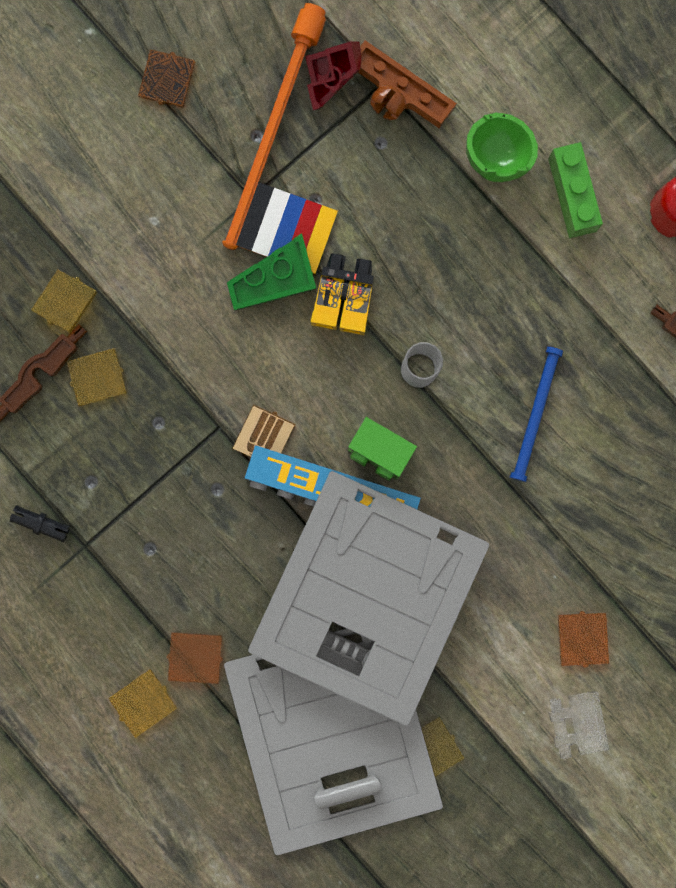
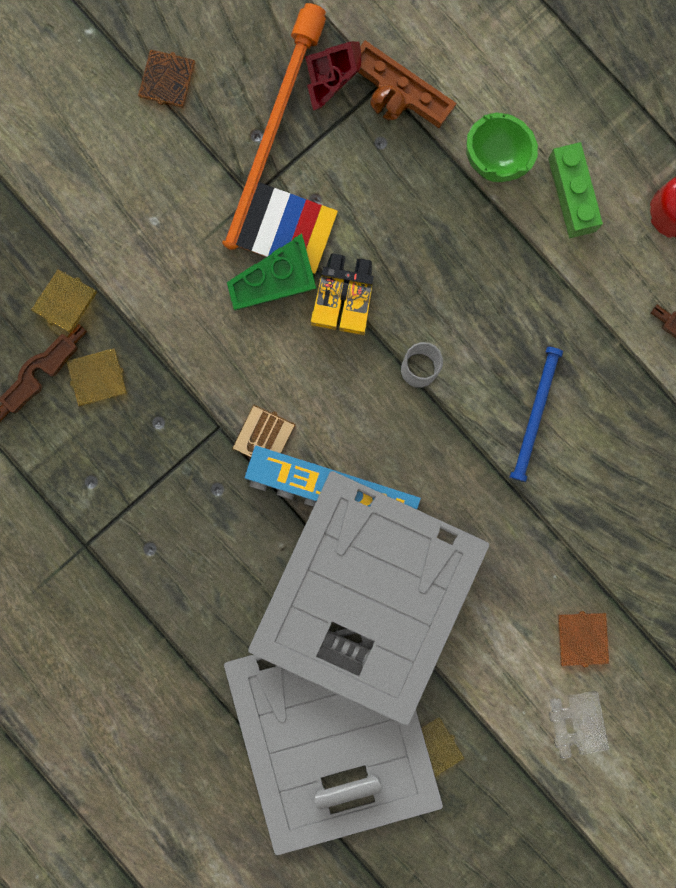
(39, 523): black pin -> none
(142, 703): clear yellow piece -> none
(194, 658): clear orange piece -> none
(381, 449): bright green piece -> none

